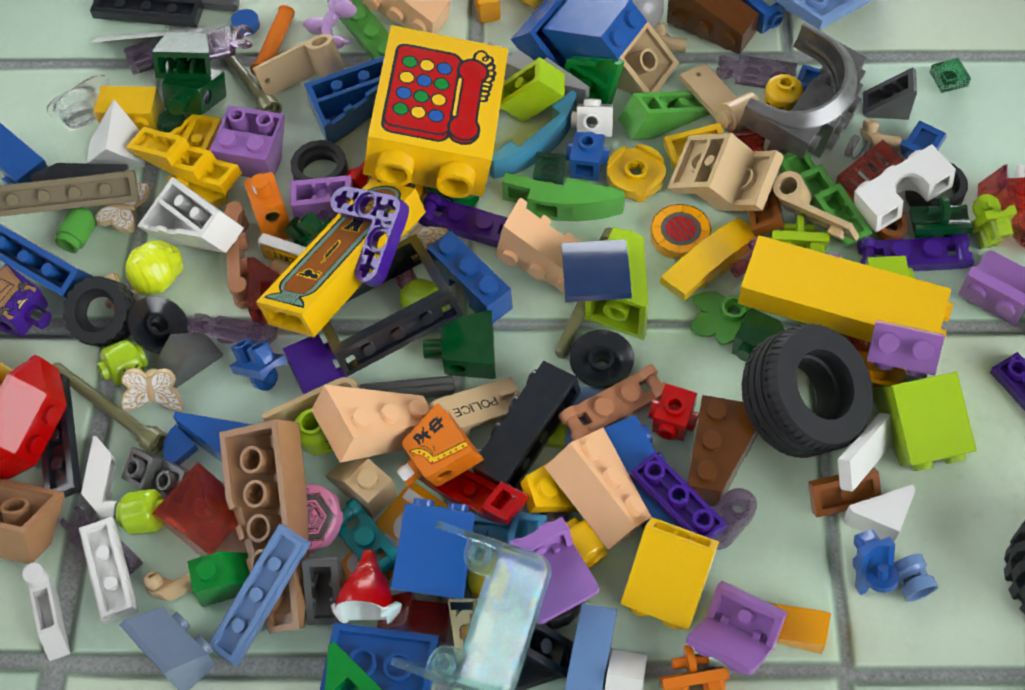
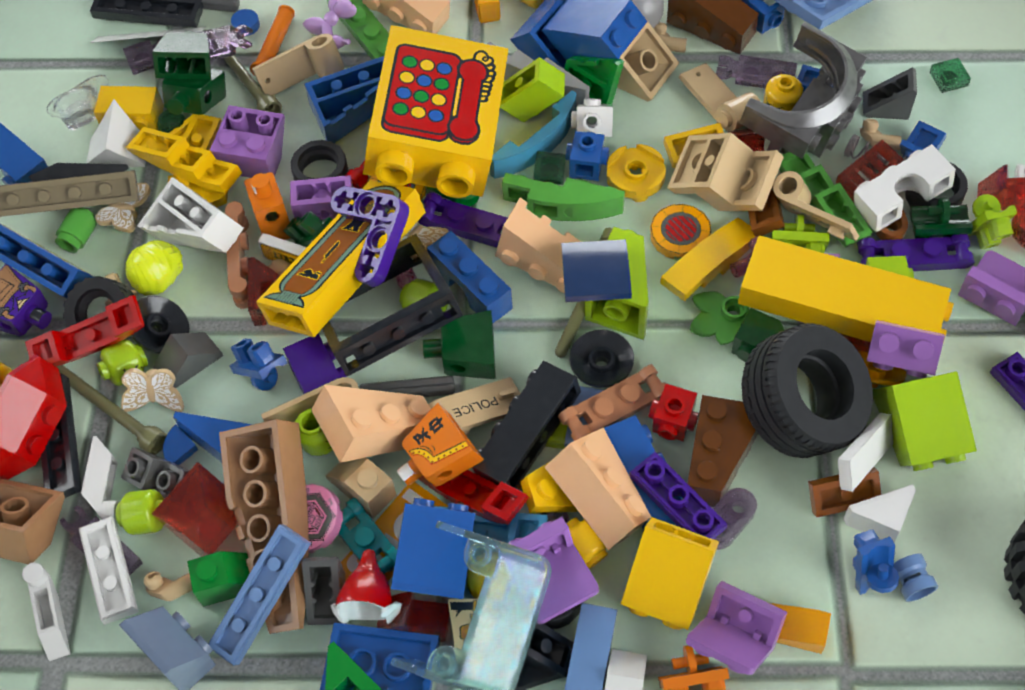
(89, 335): none -> red slope
(231, 330): clear purple plate -> none
(659, 113): bright green slope -> none

